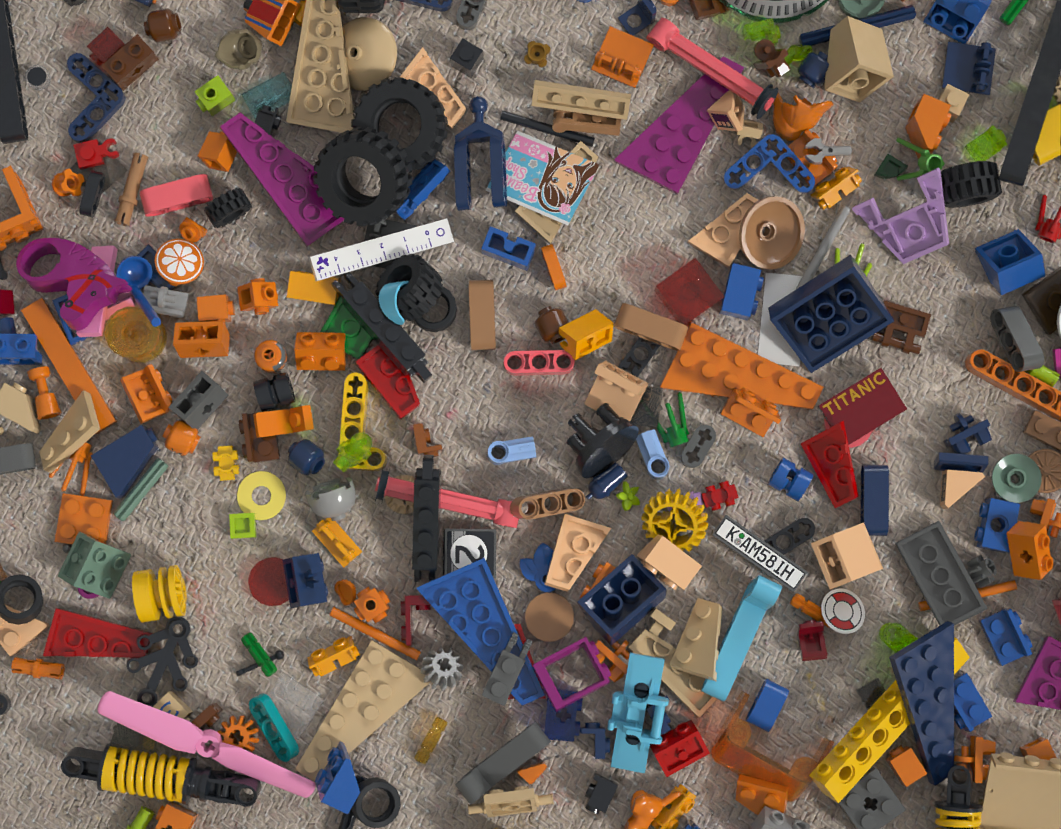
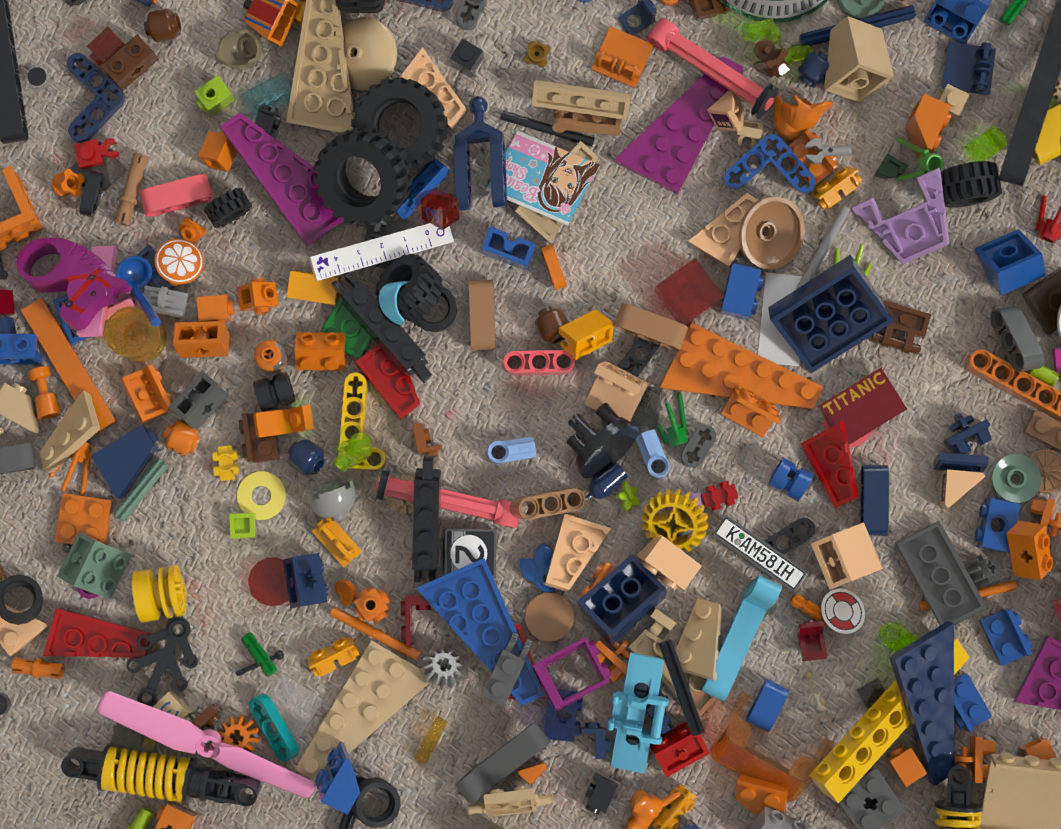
(440, 209): none -> clear red brick
(681, 687): none -> black axle

